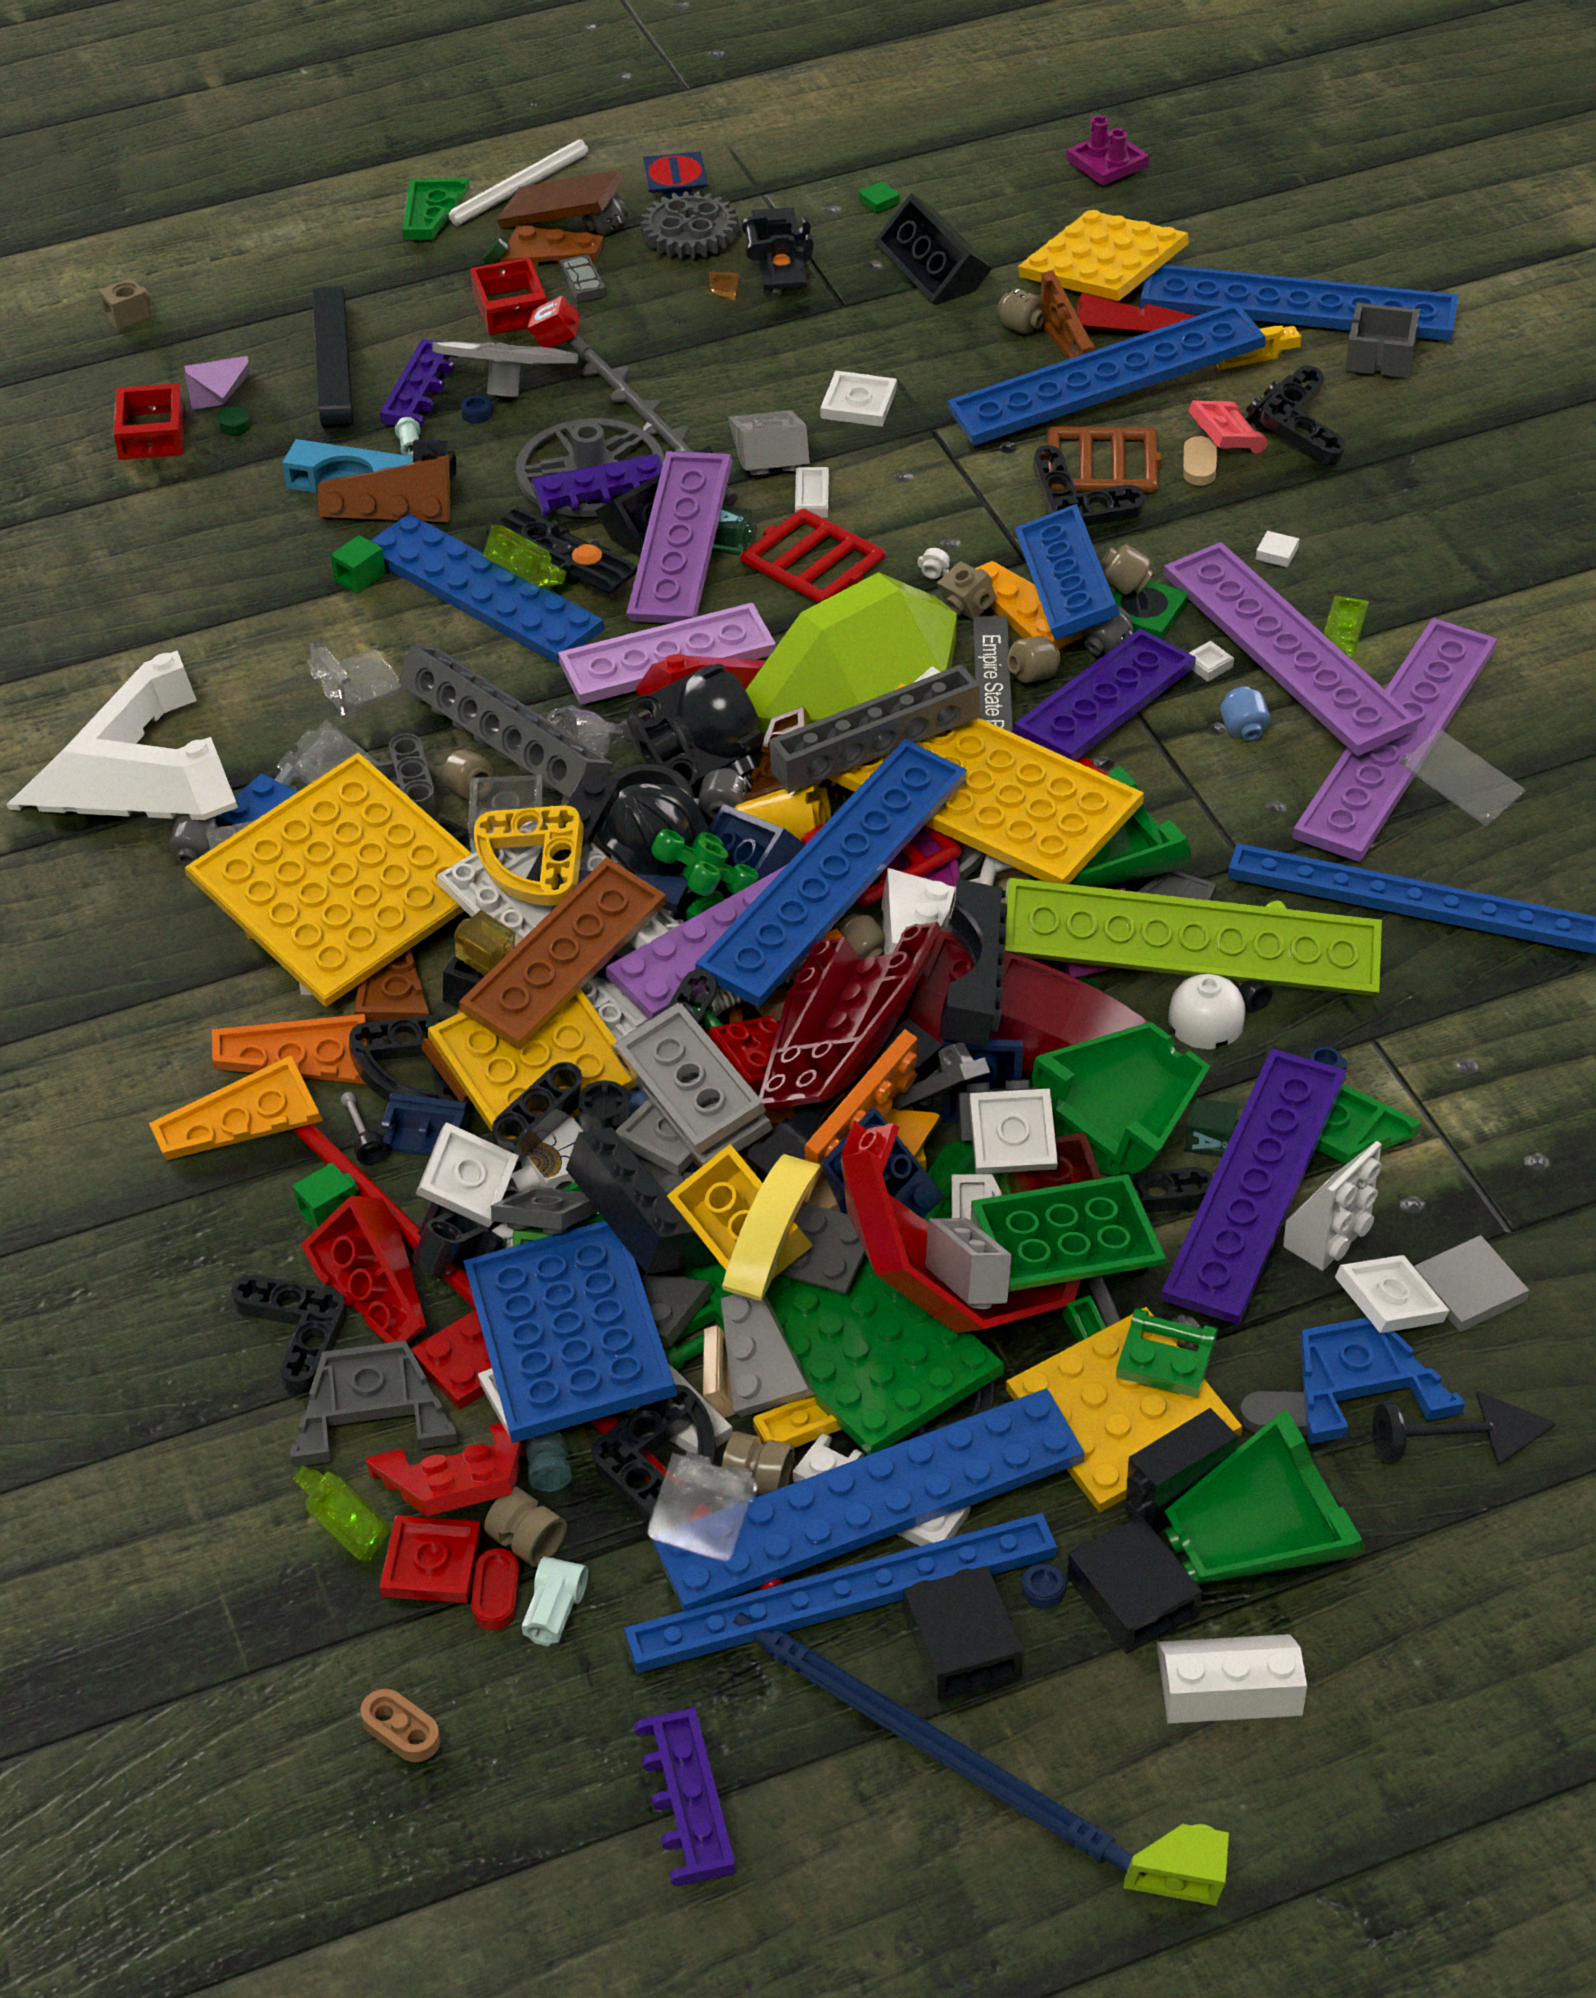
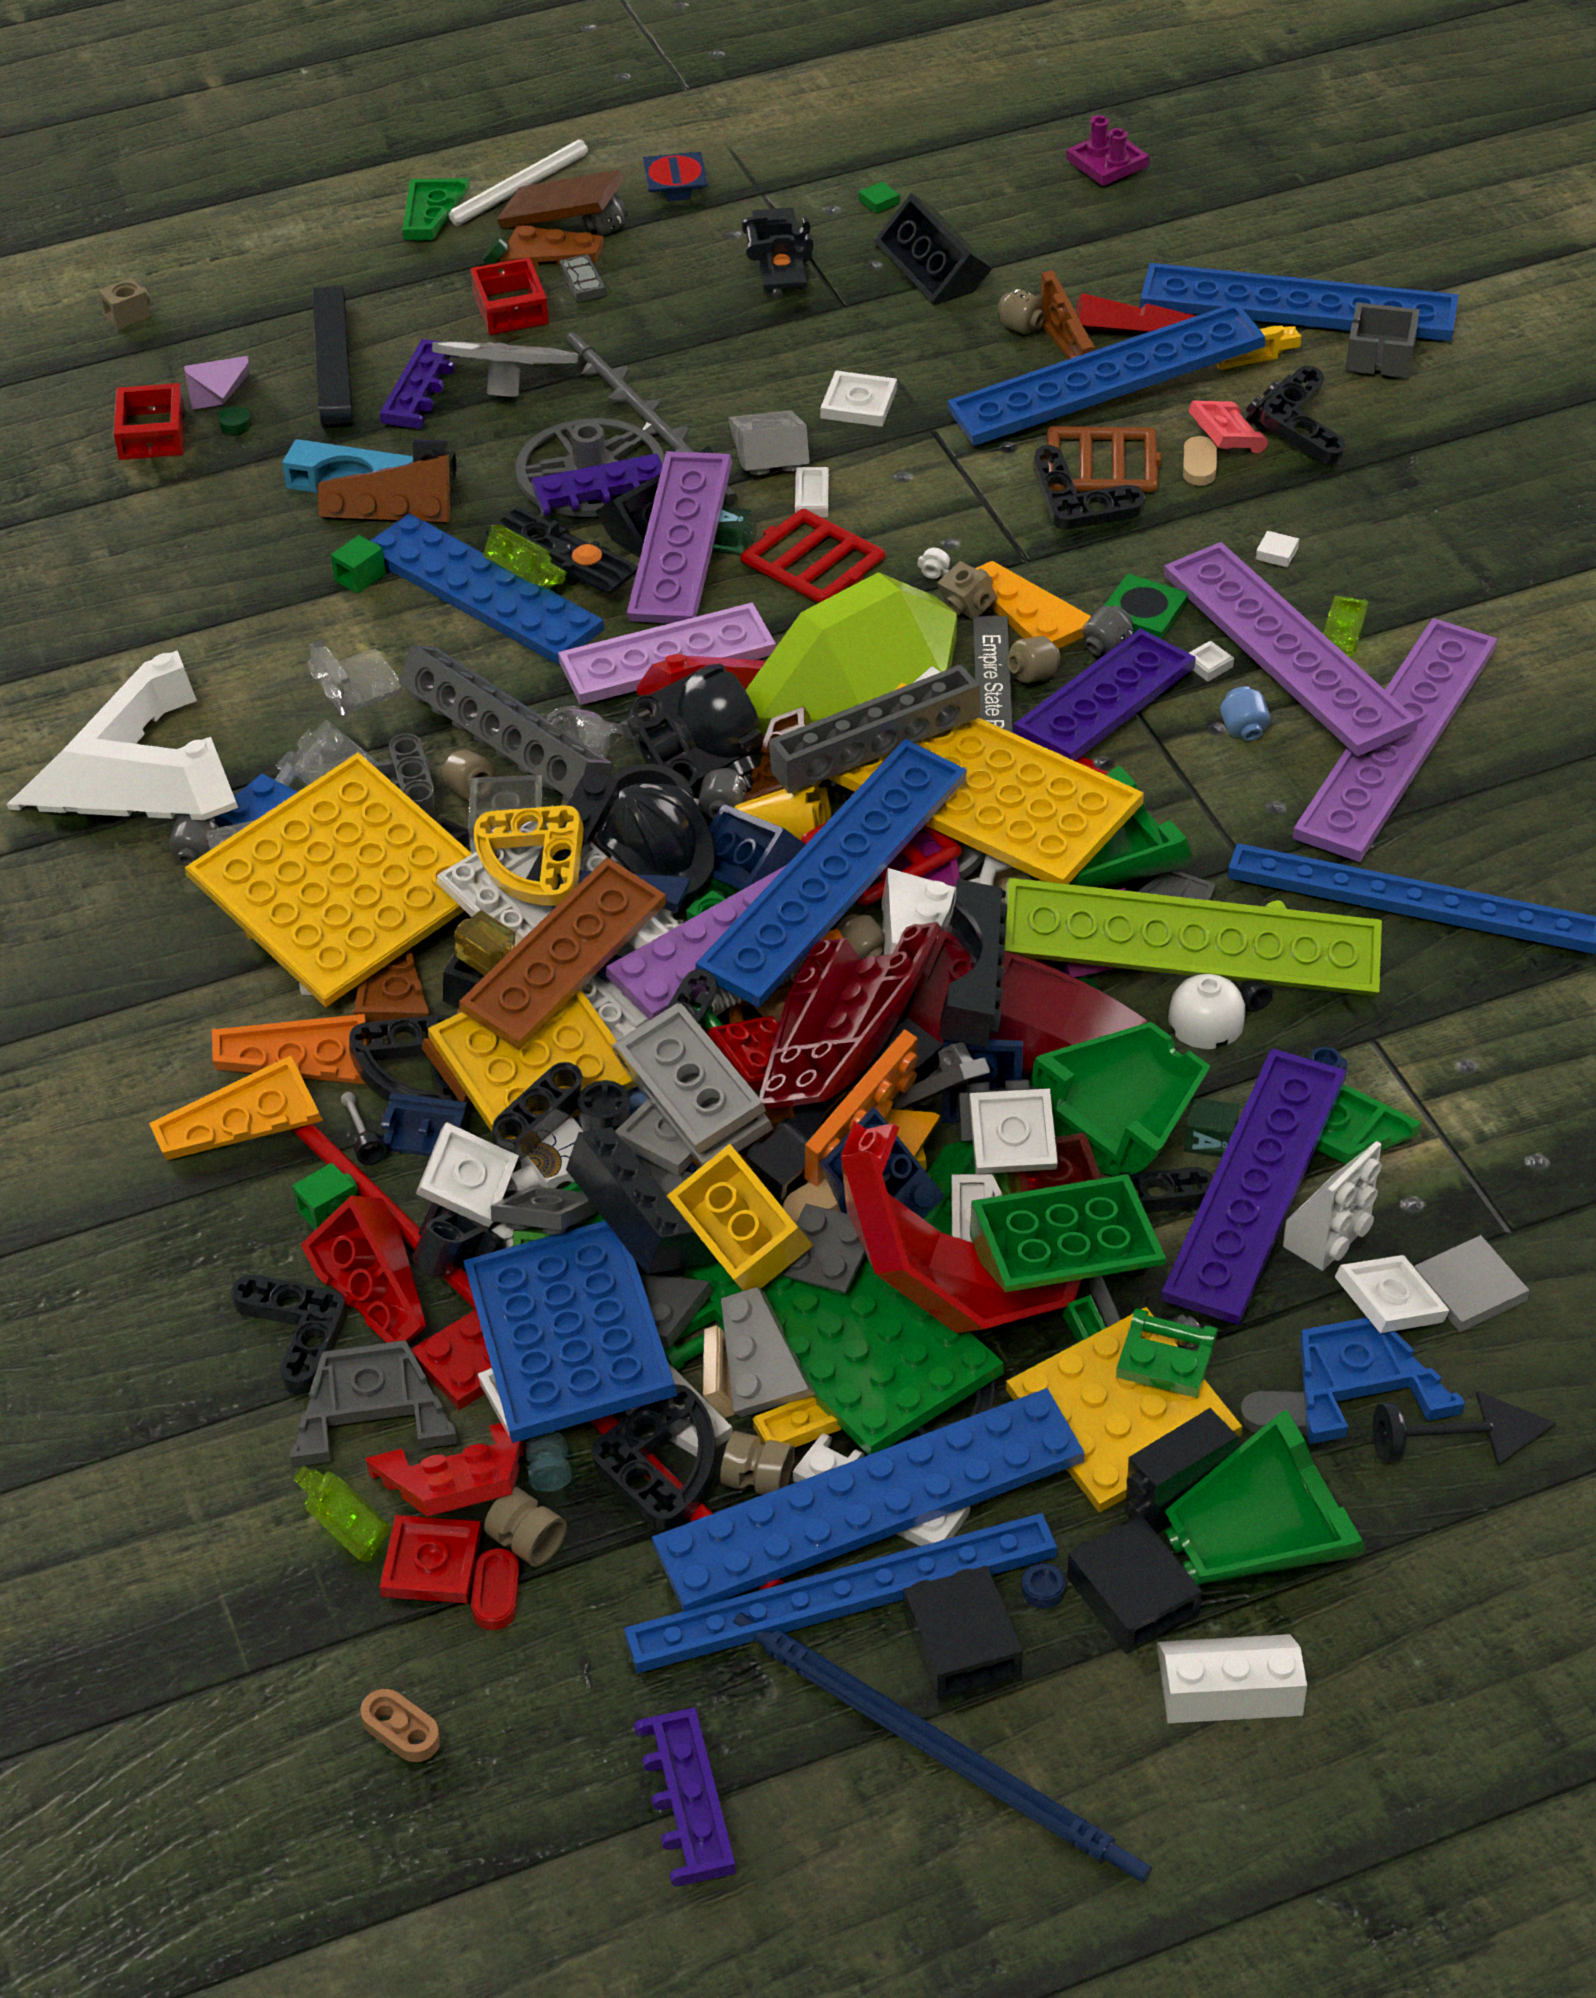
(407, 430): light aqua pin -> none
(476, 409): dark blue tile -> none
(554, 322): red brick -> none
(556, 1589): light aqua piece -> none
(689, 225): dark grey gear -> none
(702, 1506): clear bracket -> none
(703, 862): green gear -> none
(724, 284): clear orange tile -> none
(767, 1226): light yellow slope -> none
(968, 1261): light grey brick -> none
(1066, 572): blue plate -> none
(1104, 254): yellow plate -> none
(1126, 569): dark tan head -> none
(1182, 1865): lime slope -> none
(1462, 777): clear piece -> none

